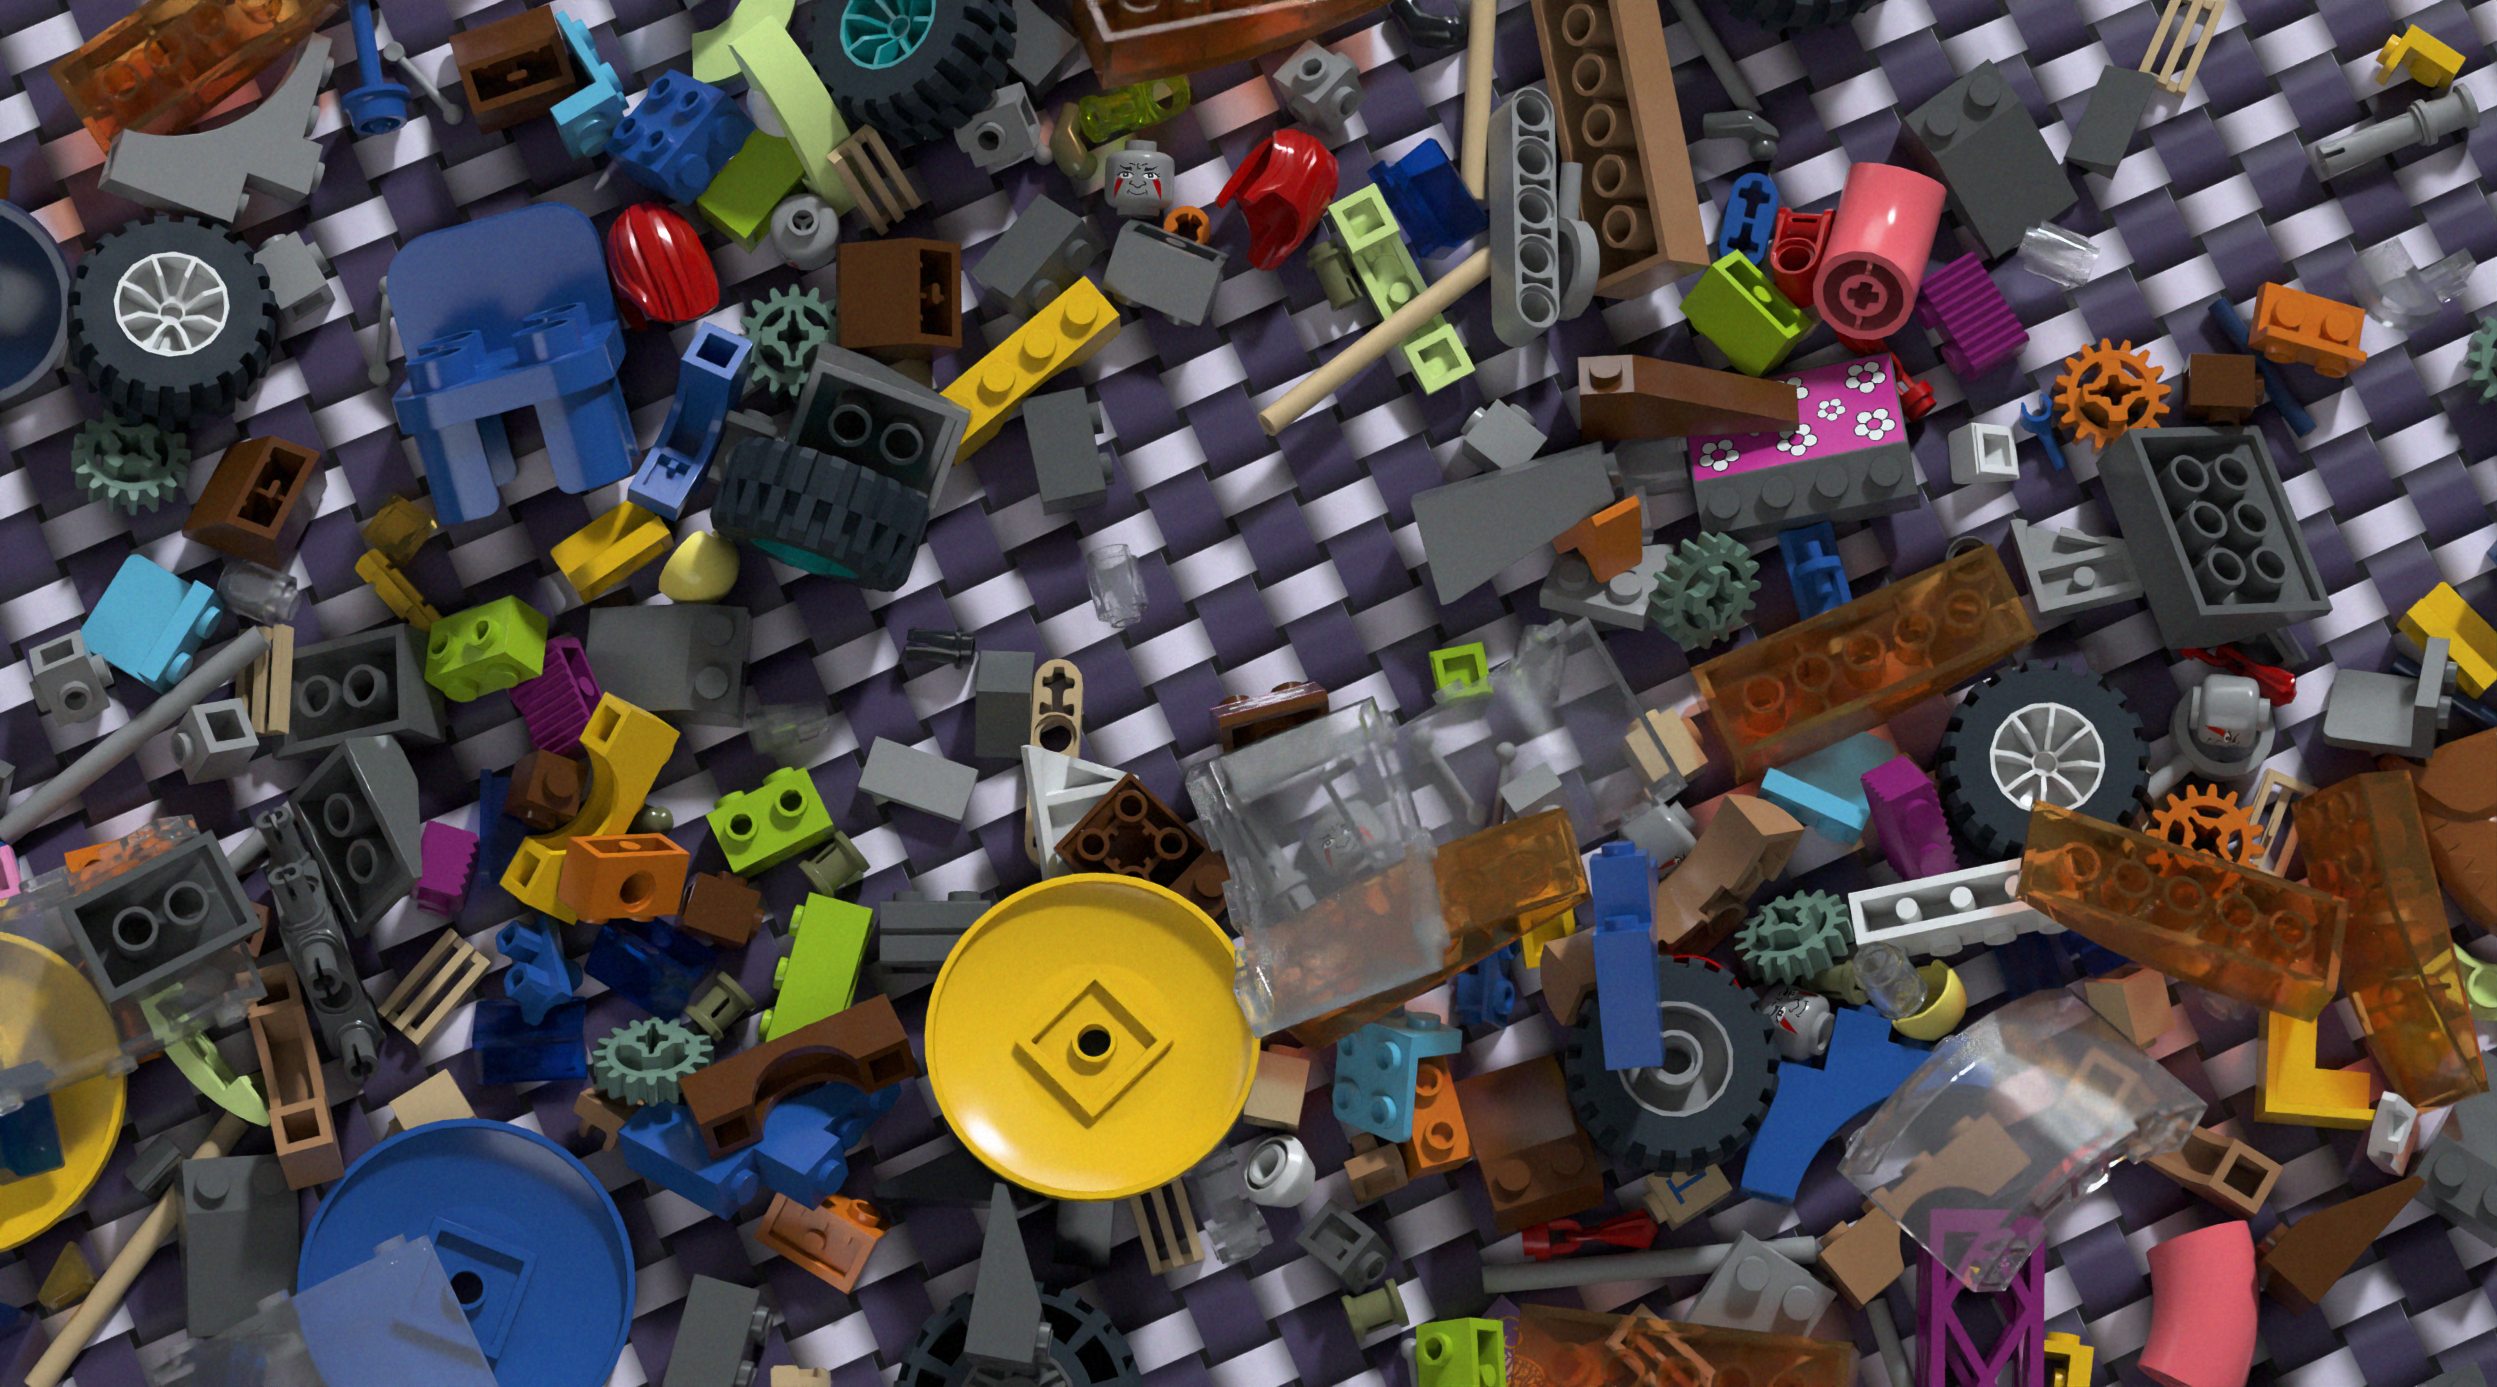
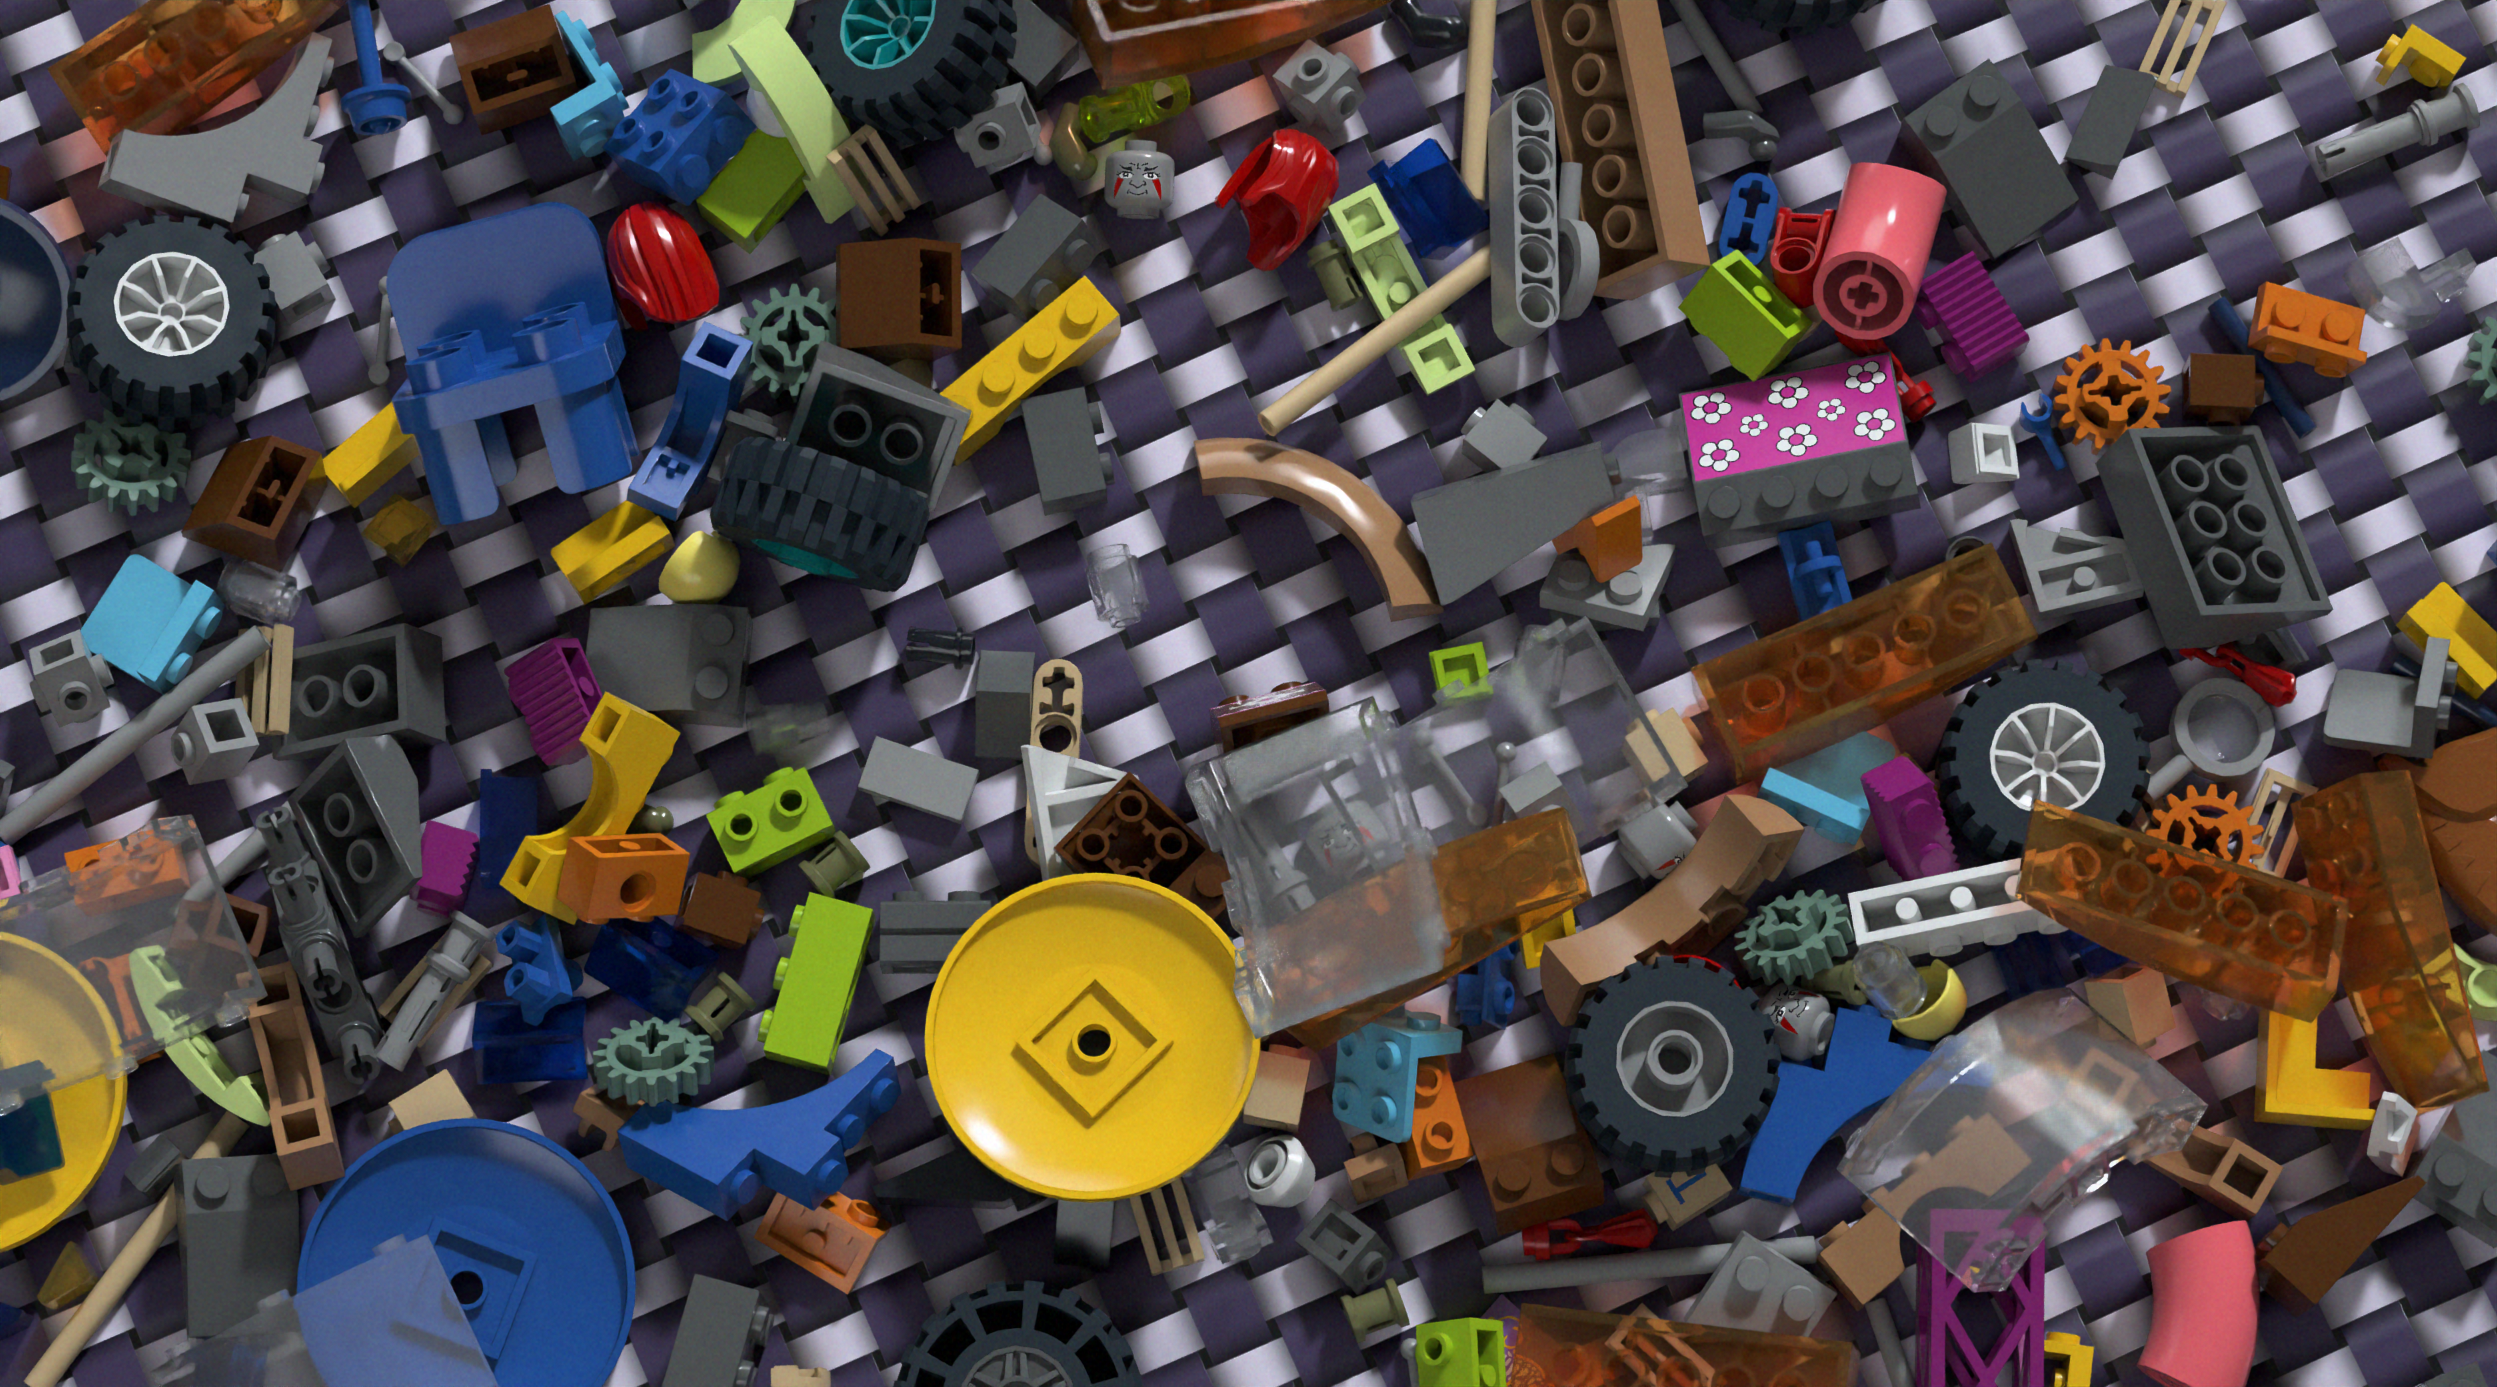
(159, 921): dark grey slope -> none
(370, 457): none -> yellow panel
(396, 590): yellow axle -> none
(445, 968): none -> light grey pin
(486, 649): lime brick -> none
(545, 789): reddish brown brick -> none
(796, 244): light grey head -> none
(852, 1047): reddish brown arch -> none
(1006, 1314): dark grey slope -> none
(1165, 273): dark grey brick -> none
(1191, 215): orange bush -> none
(1338, 500): none -> medium nougat brick
(1627, 955): blue arch -> none
(1663, 399): reddish brown wedge -> none
(1704, 590): sand green gear -> none
(2058, 254): clear brick -> none
(2228, 711): light grey head -> none

